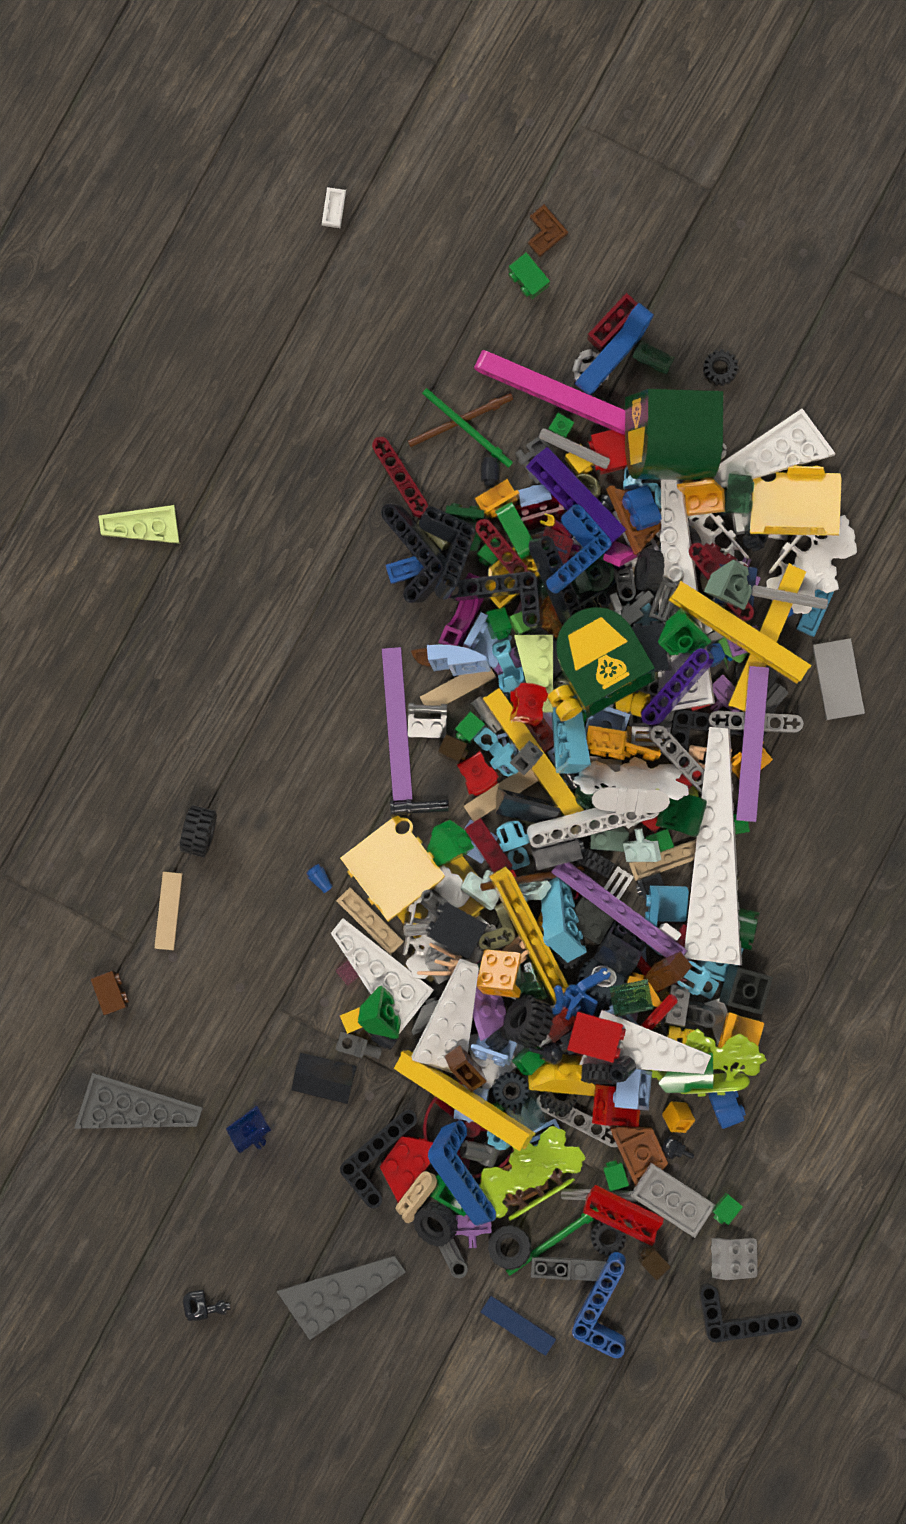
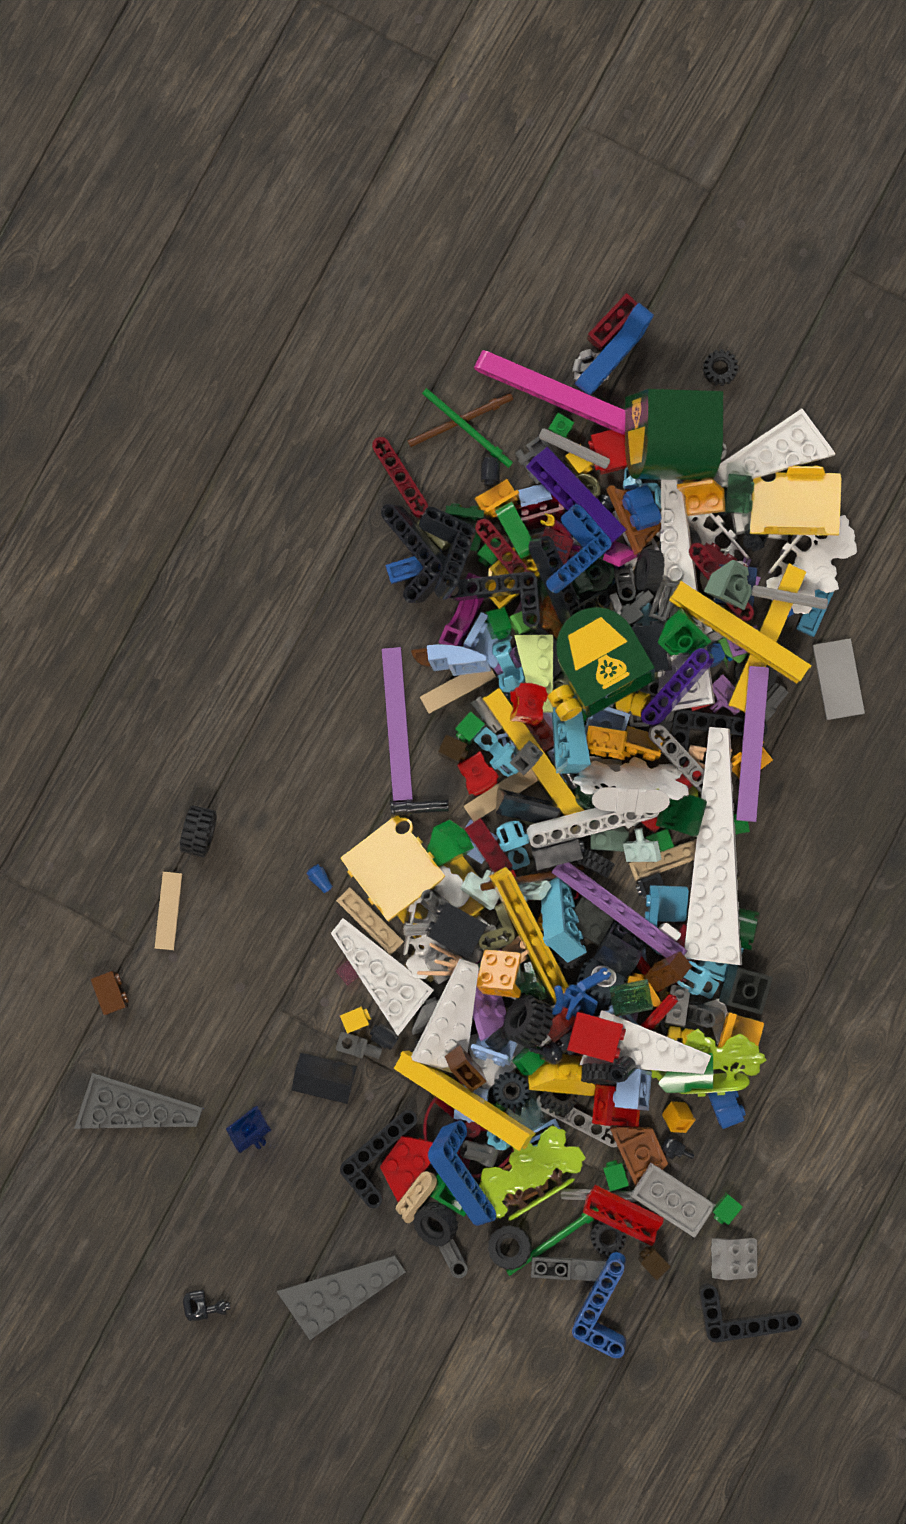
(145, 524): yellowish green wing -> none
(333, 207): white plate -> none
(378, 1015): green slope -> none
(427, 726): plate -> none
(467, 1228): medium lavender plate -> none
(518, 1325): dark blue tile -> none
(528, 276): green brick -> none
(550, 231): reddish brown tile -> none
(624, 873): white tile -> none
(646, 728): white tile -> none
(653, 357): clear green bracket -> none
(767, 728): light grey beam -> none

